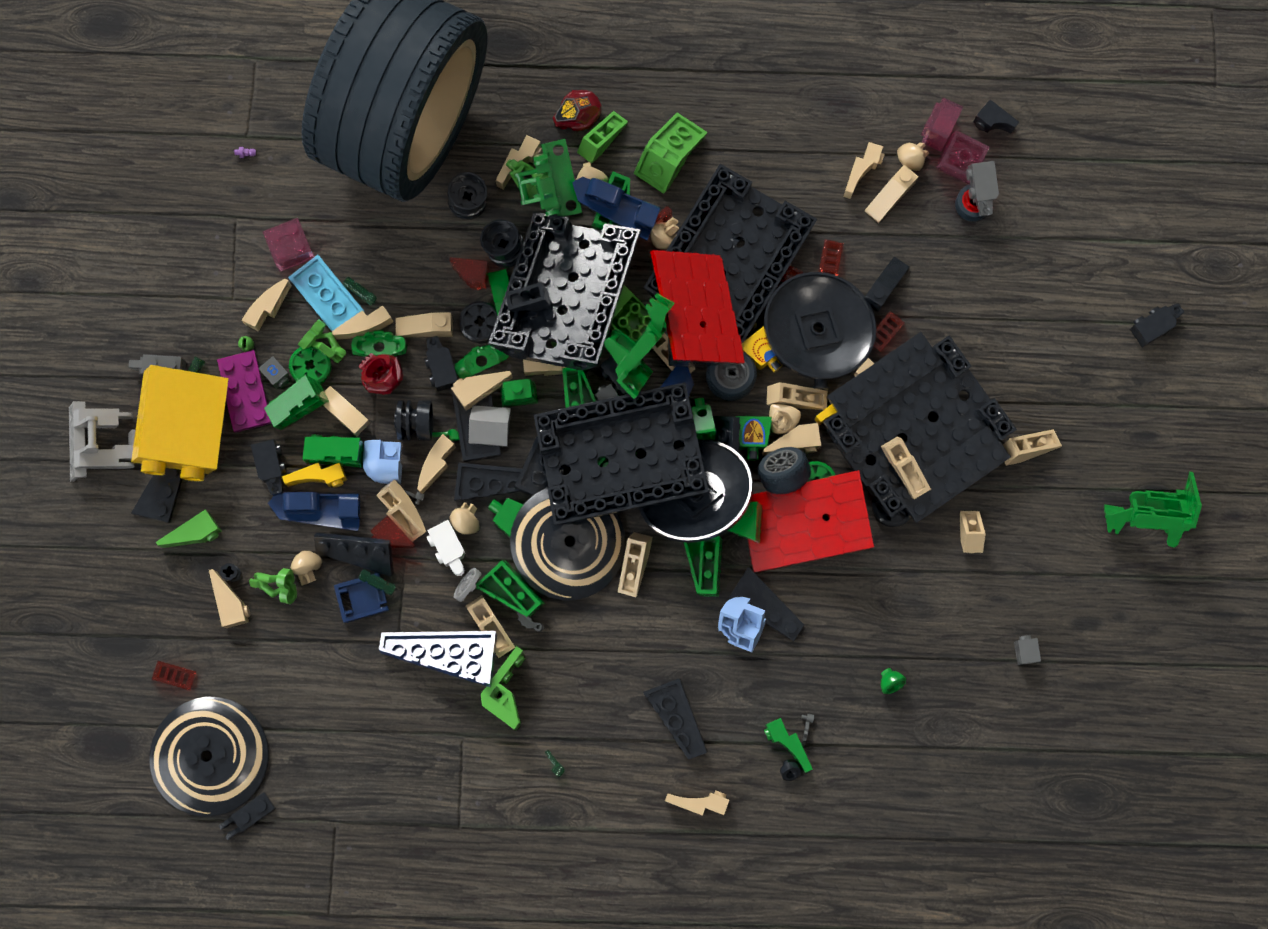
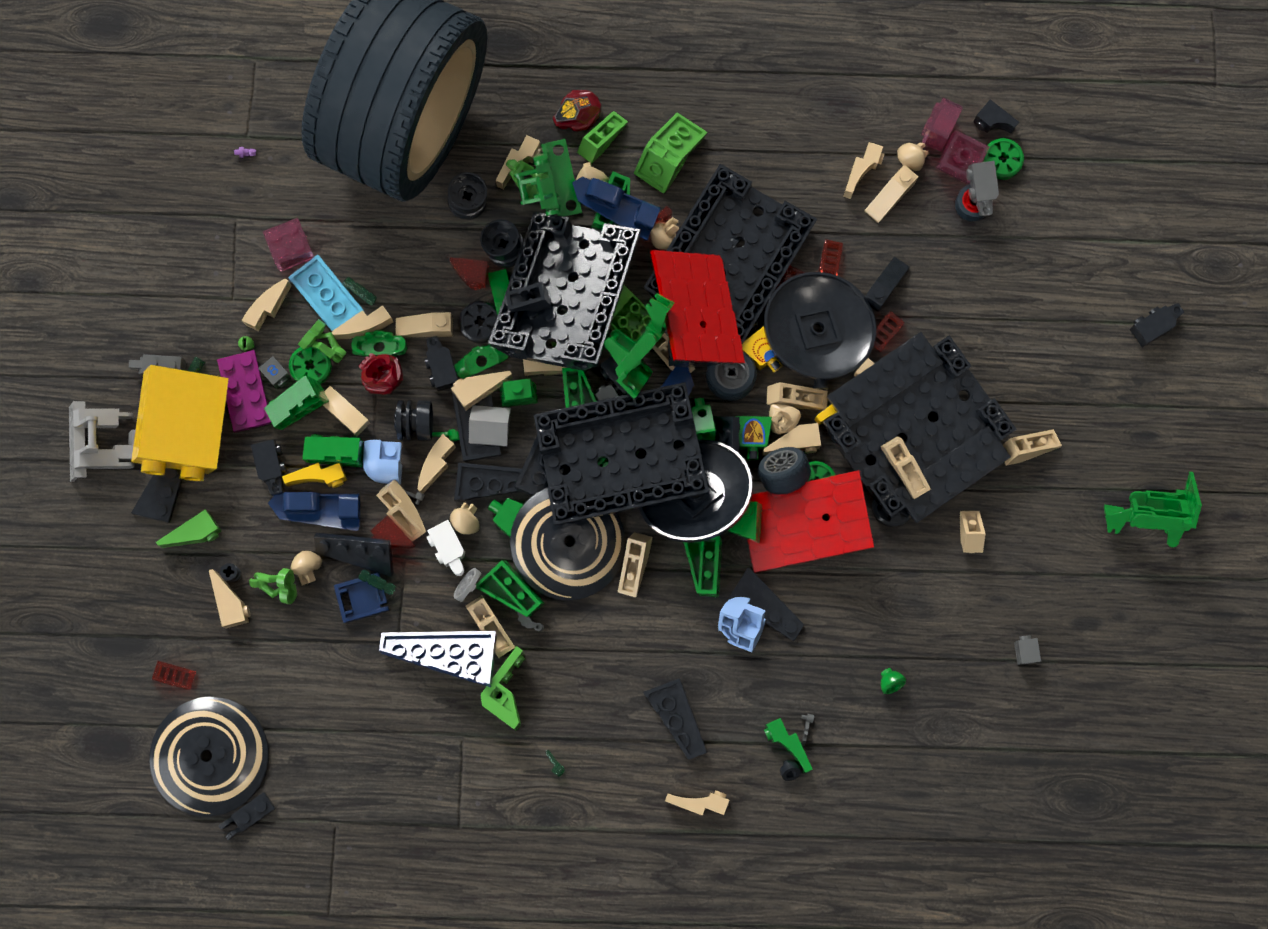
(1009, 150): none -> green wheel

